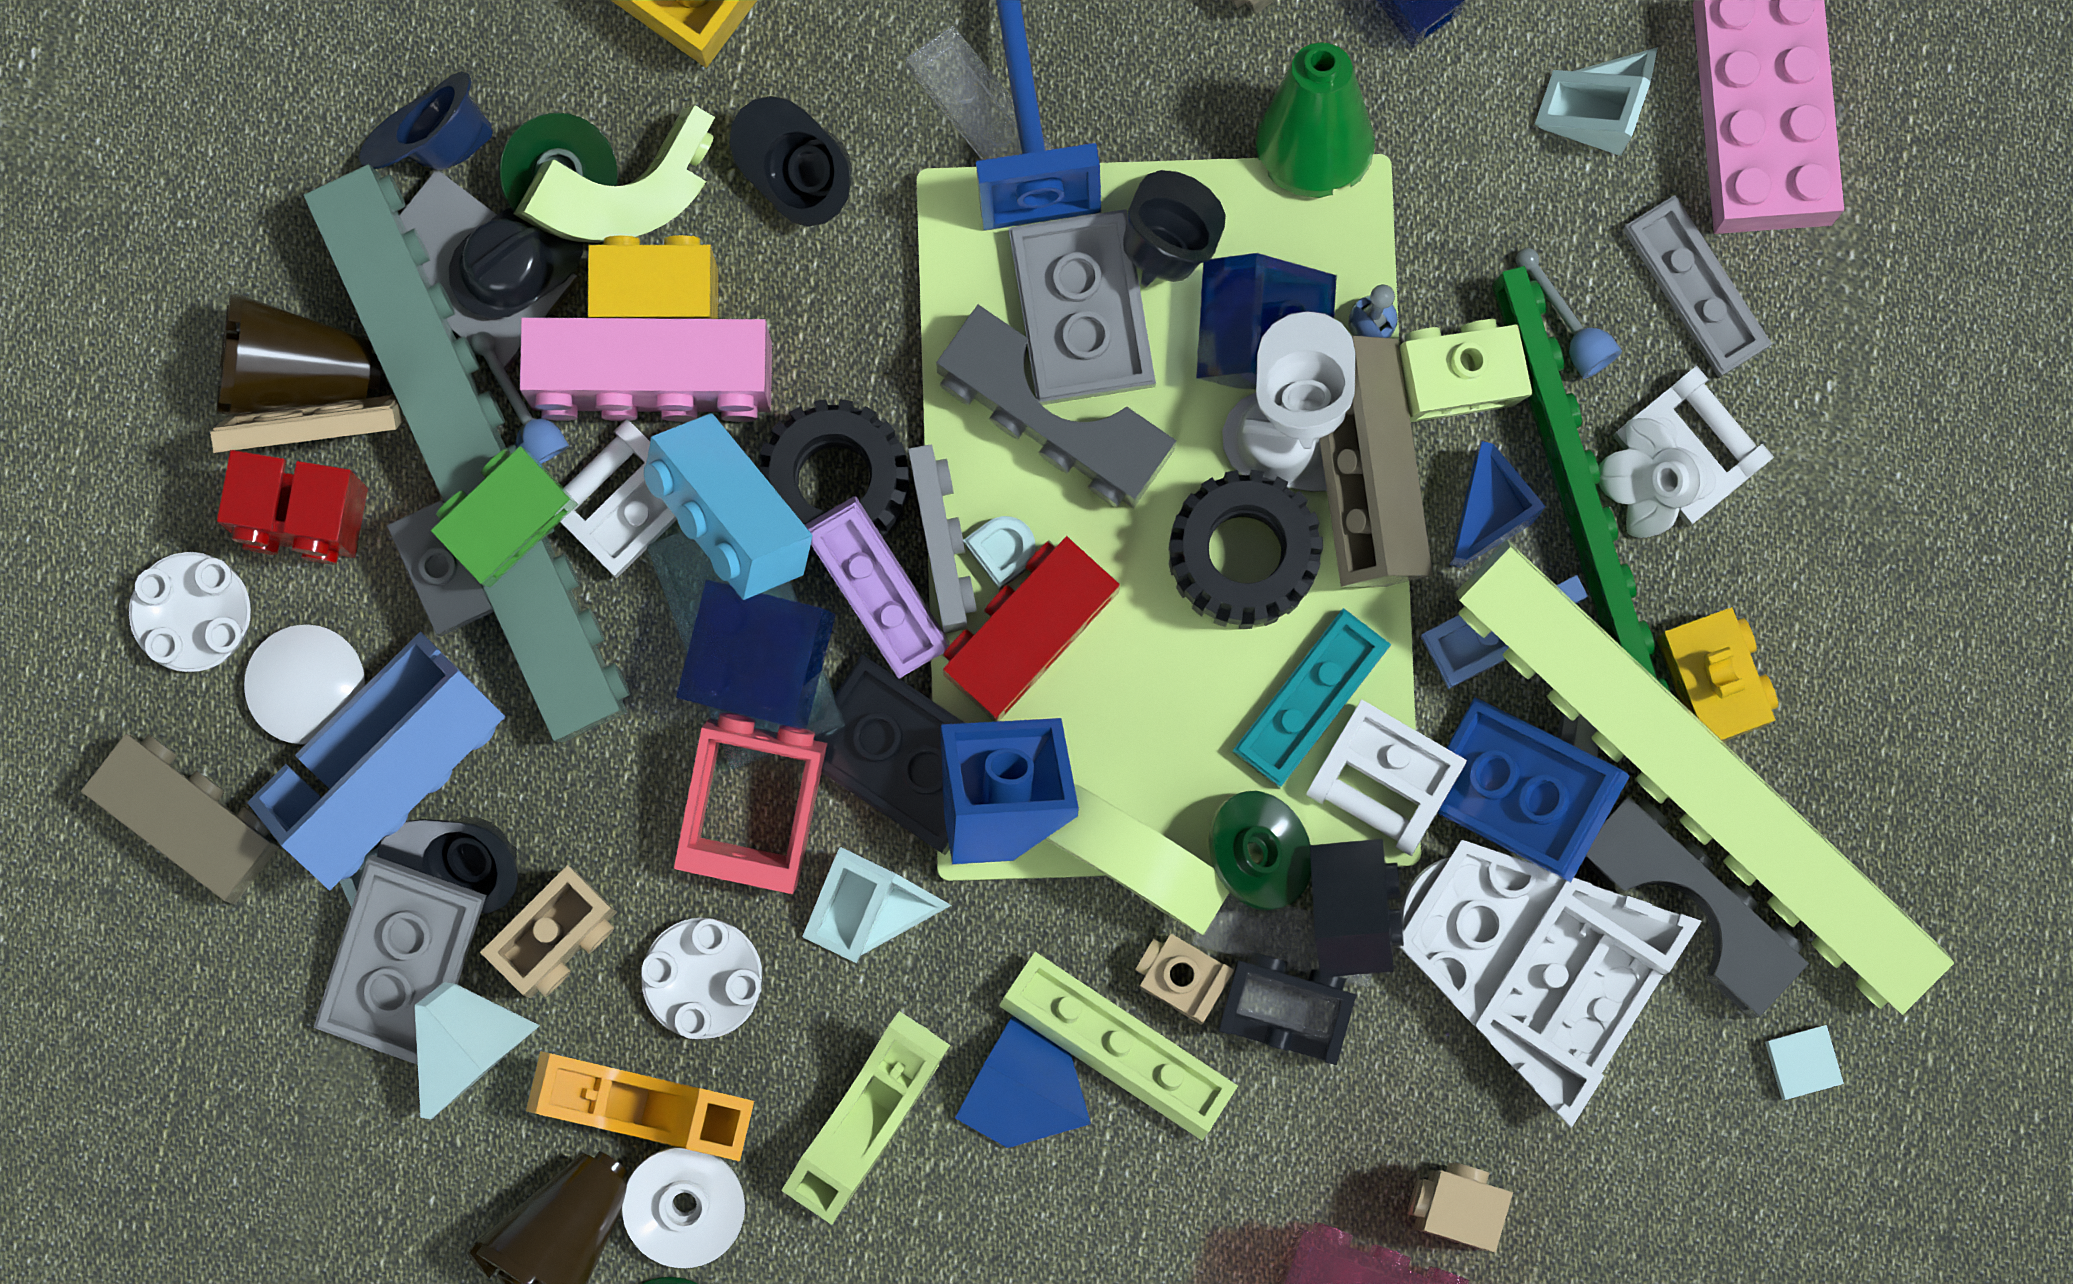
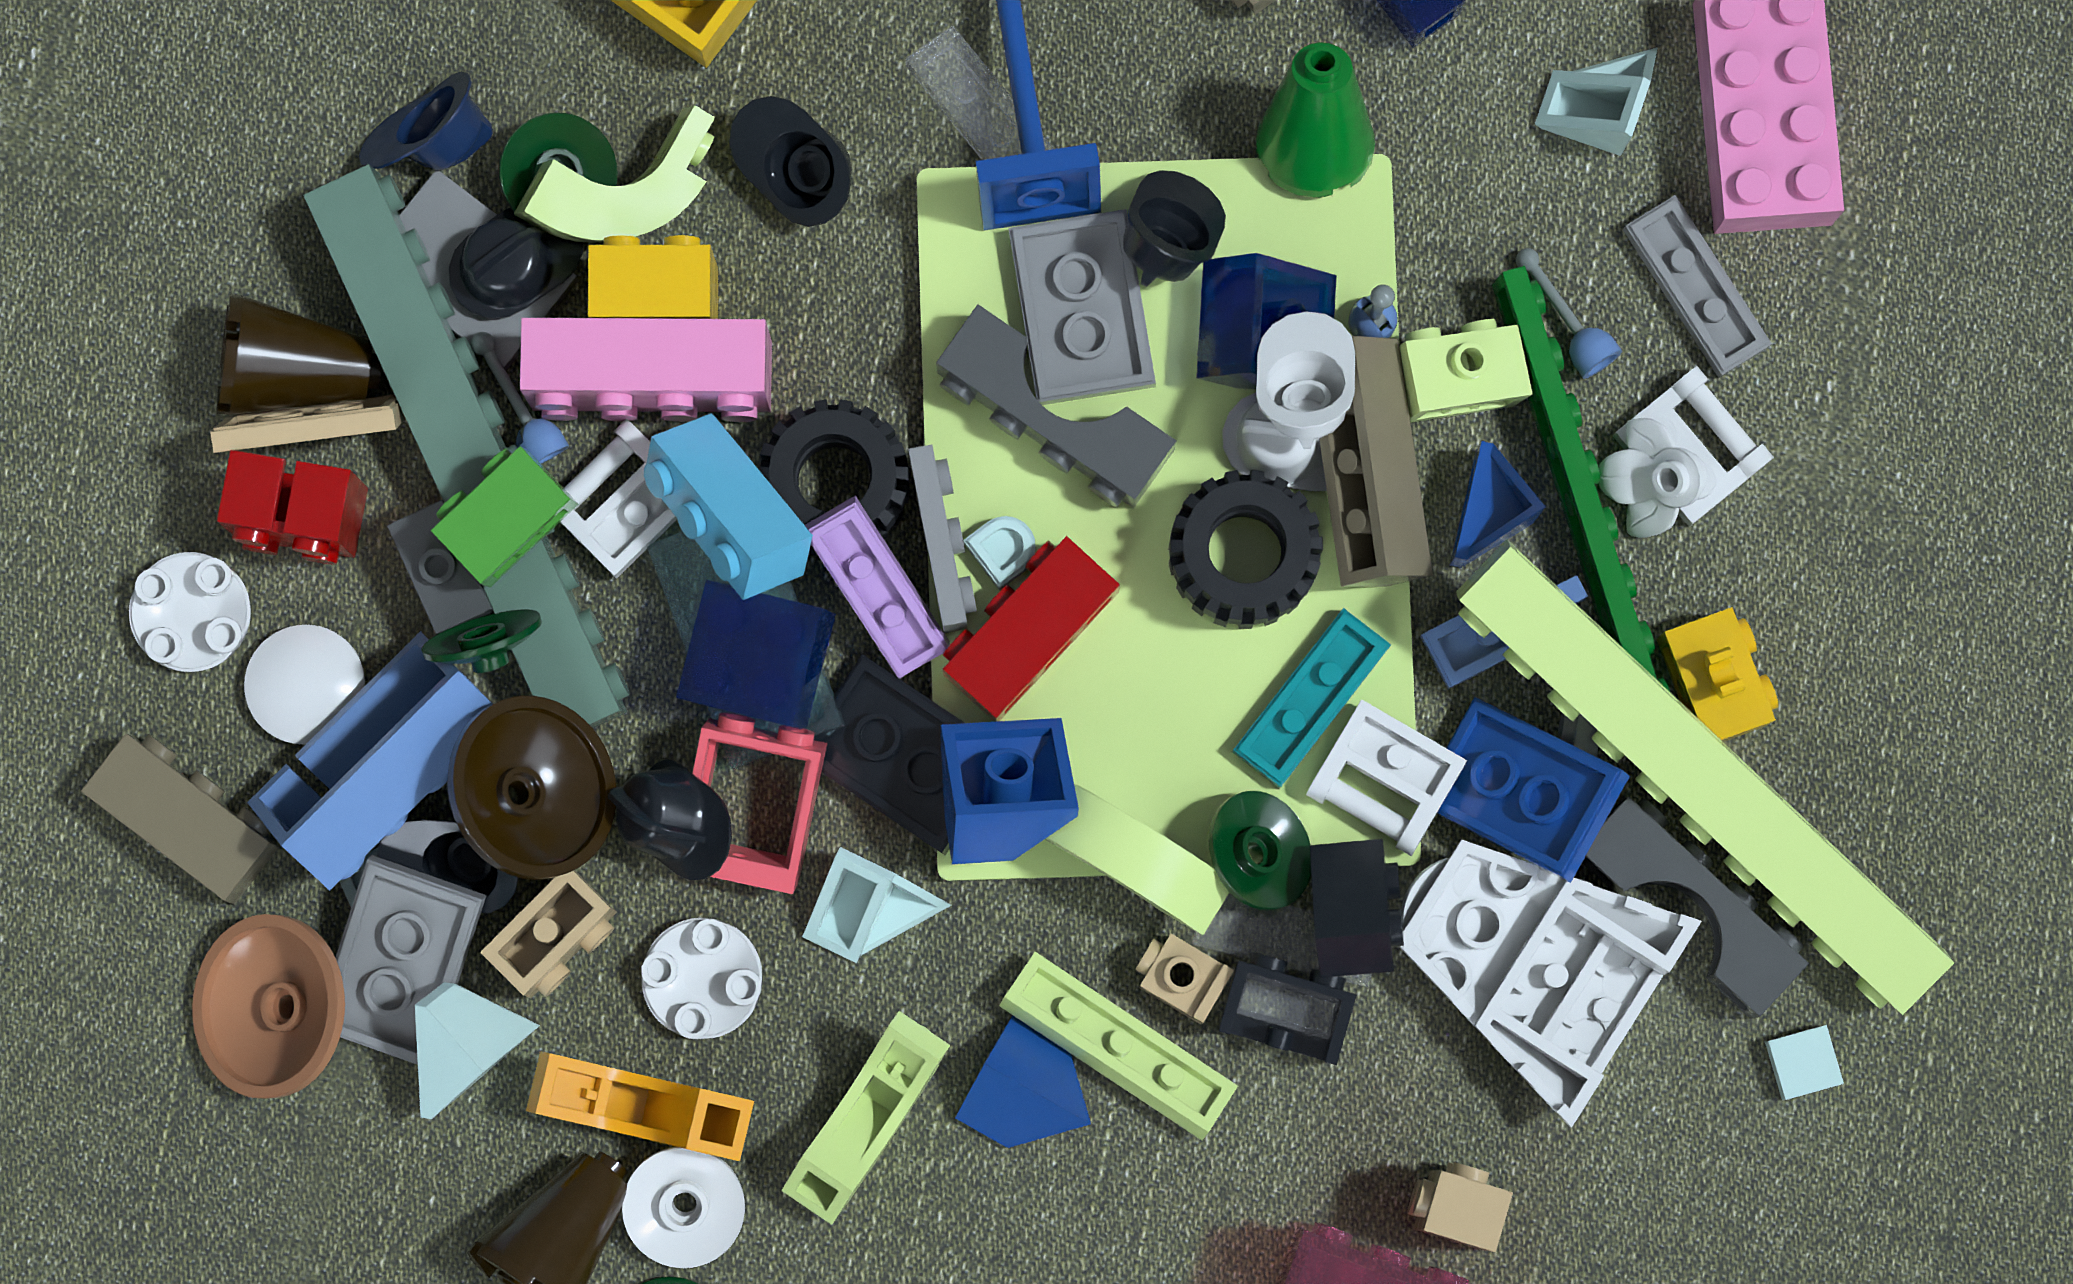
(247, 1003): none -> nougat dish
(483, 640): none -> dark green dish
(559, 783): none -> dark brown dish
(674, 819): none -> black piece

